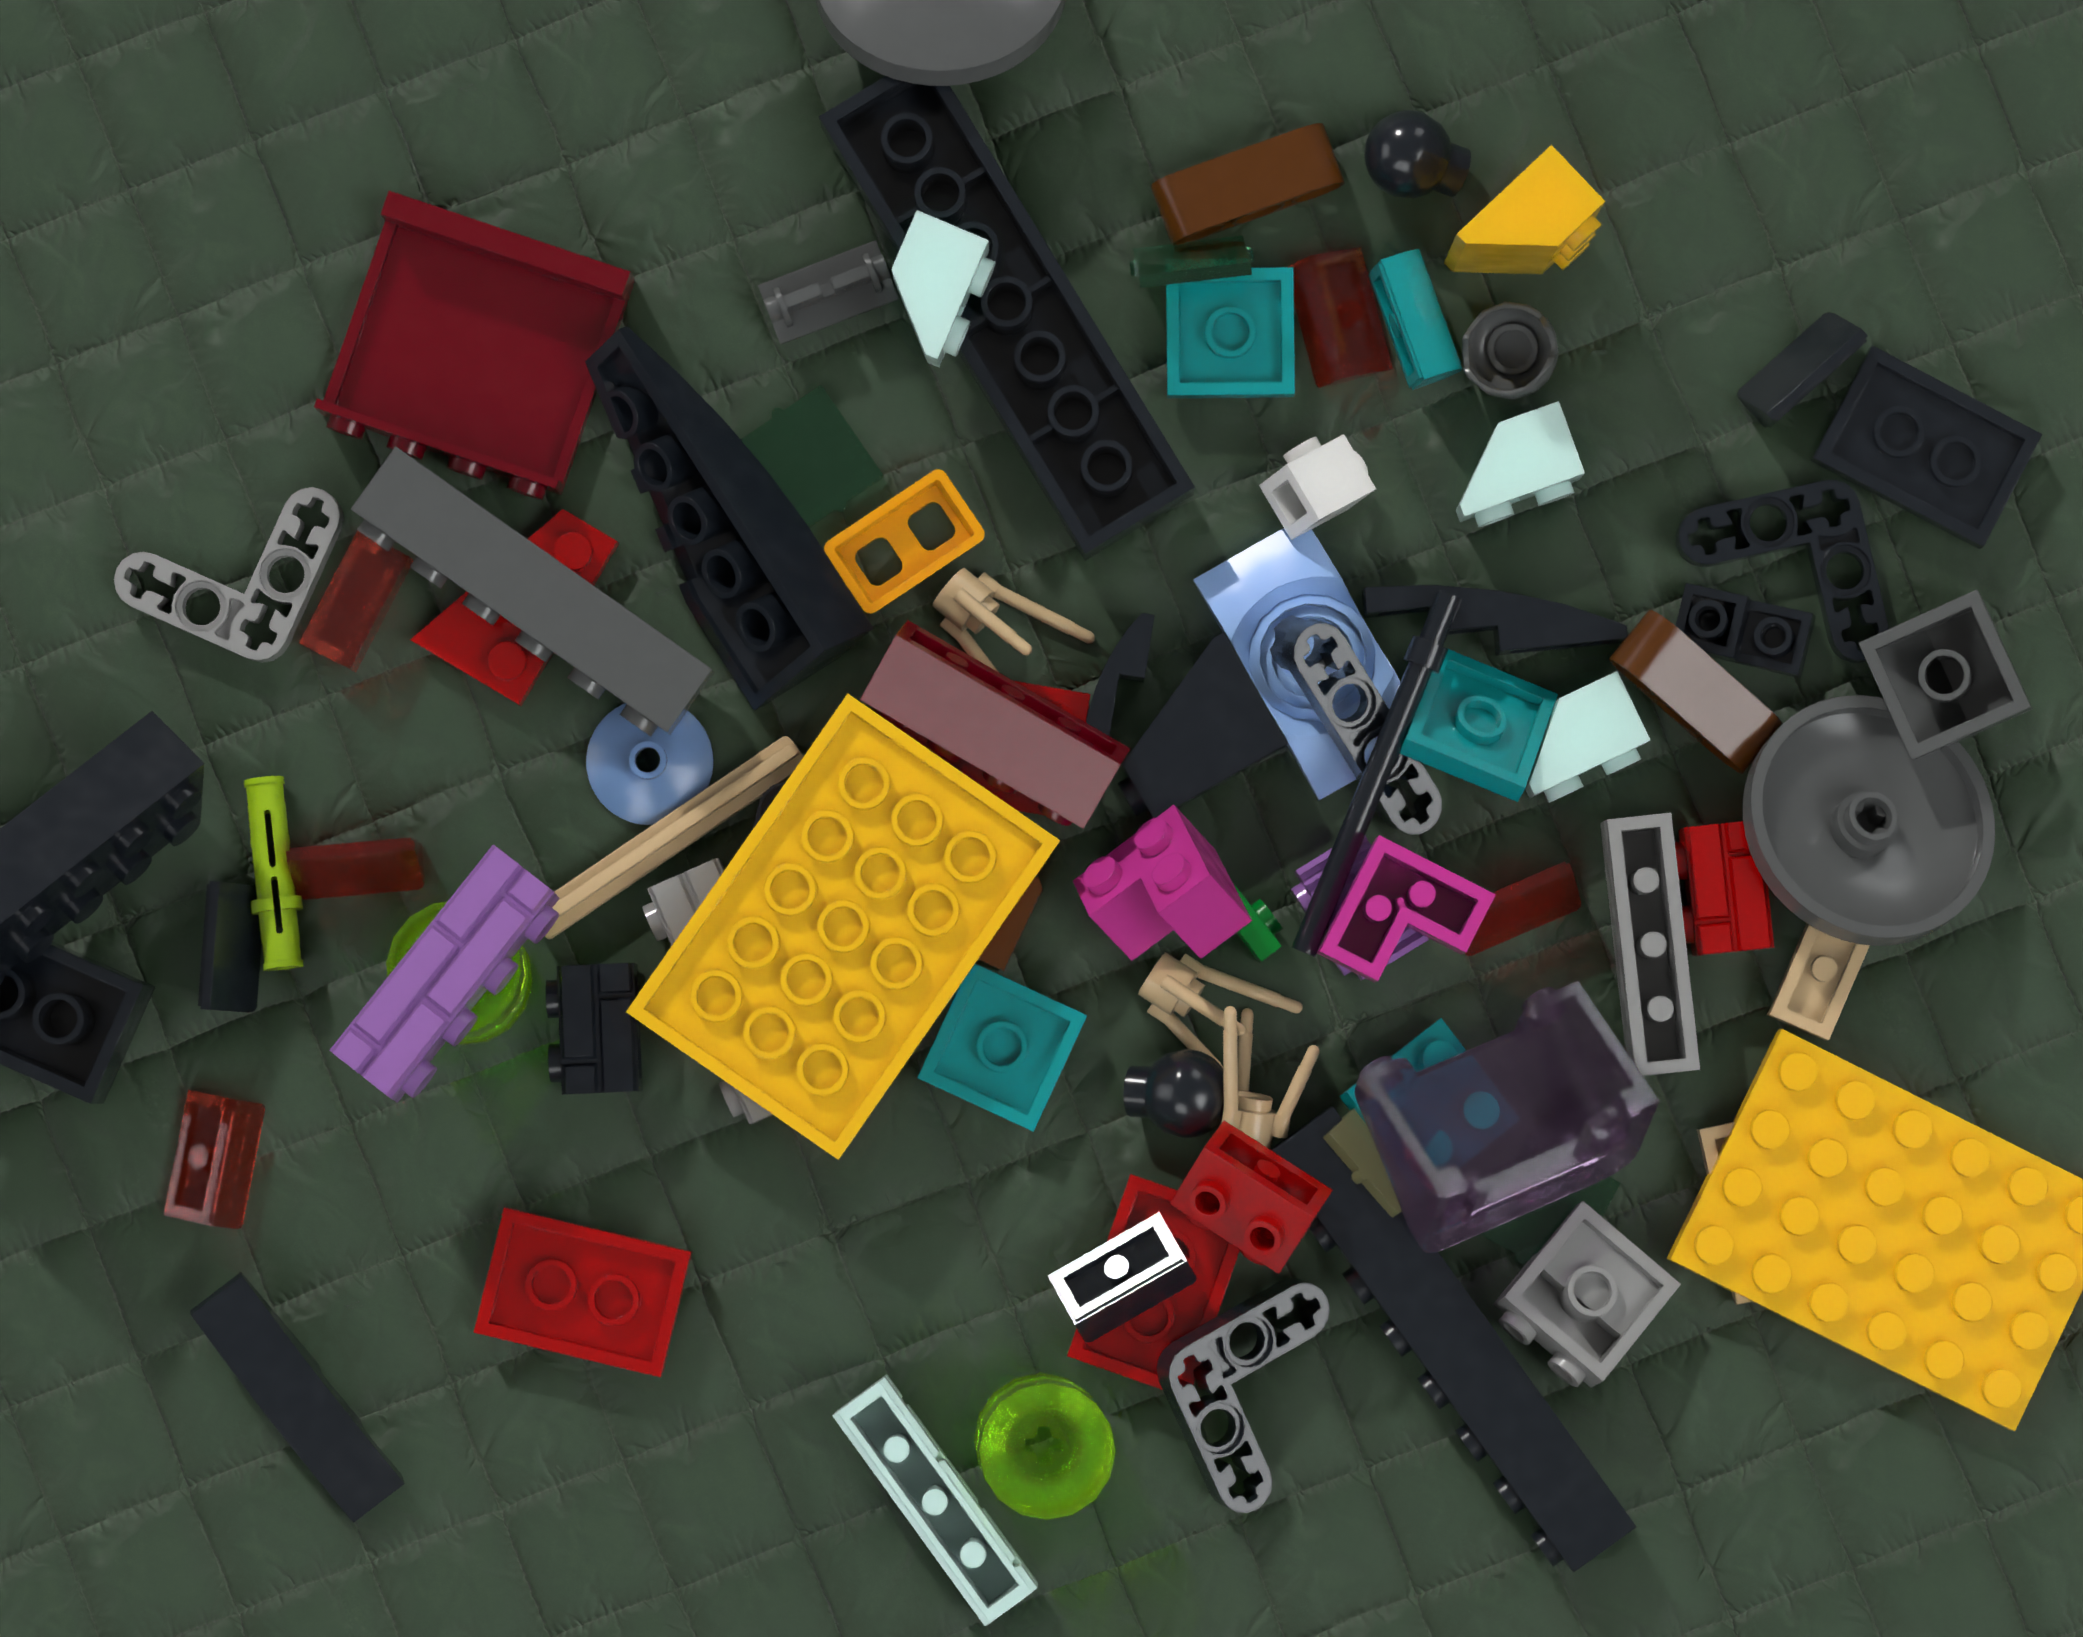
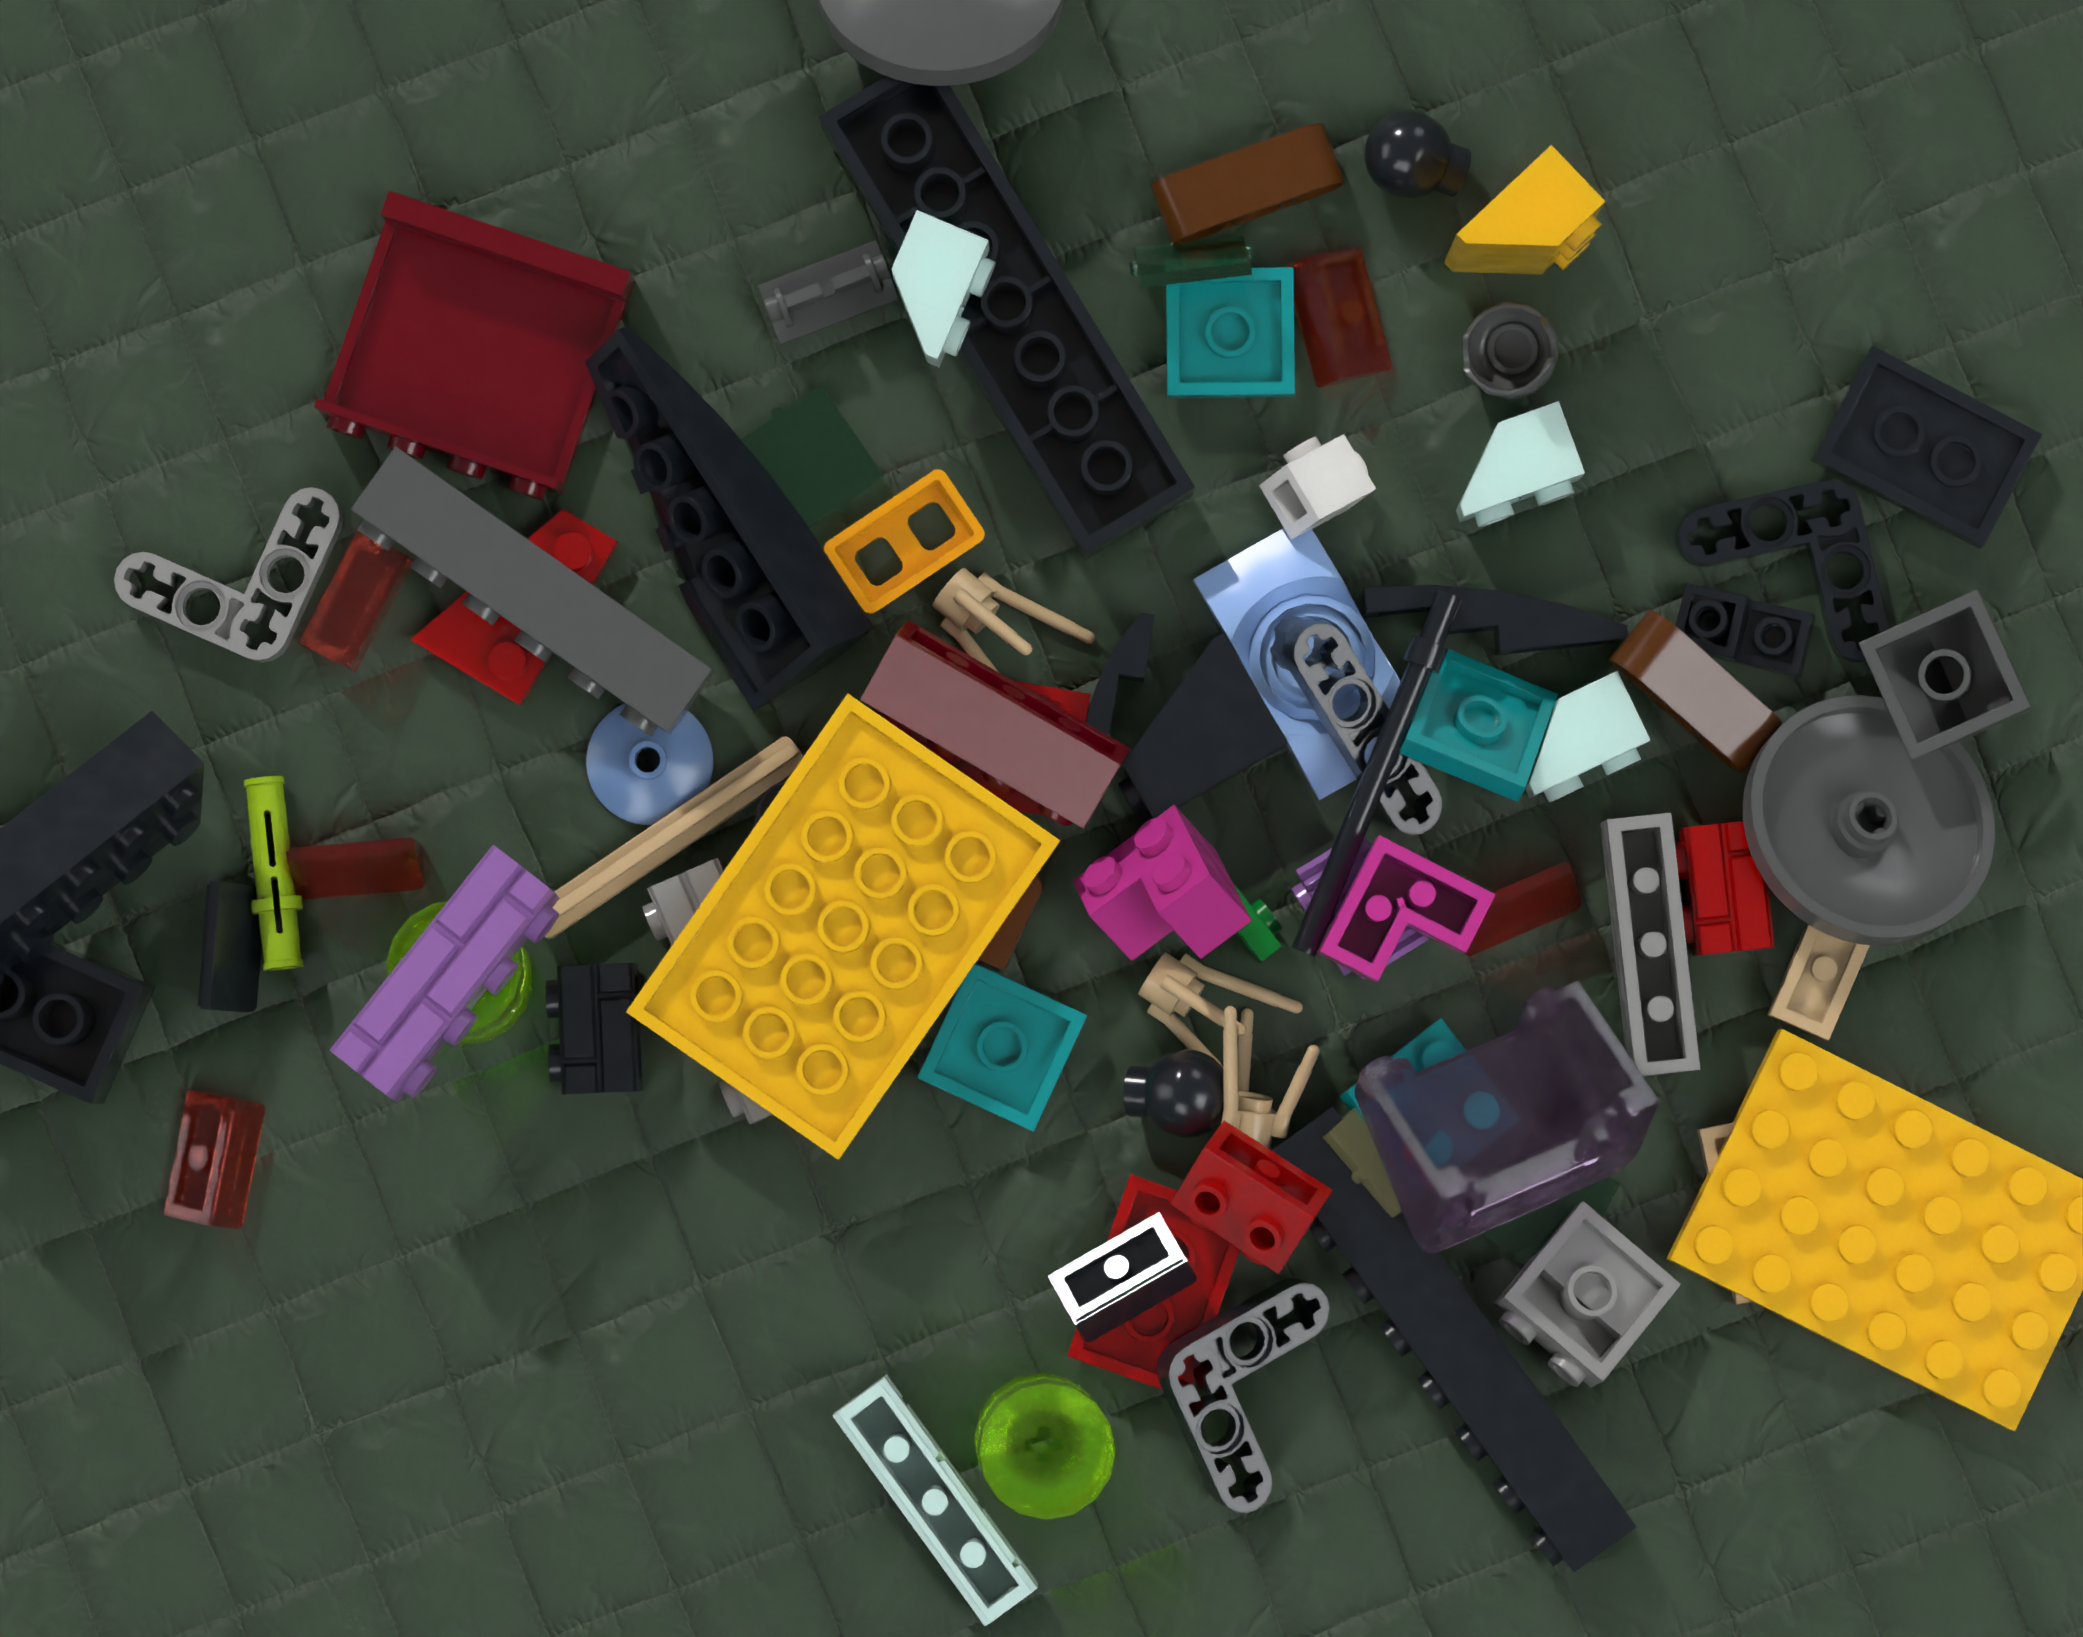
(297, 1396): black slope -> none
(583, 1292): red plate -> none
(1414, 319): teal brick -> none
(1800, 368): black slope -> none

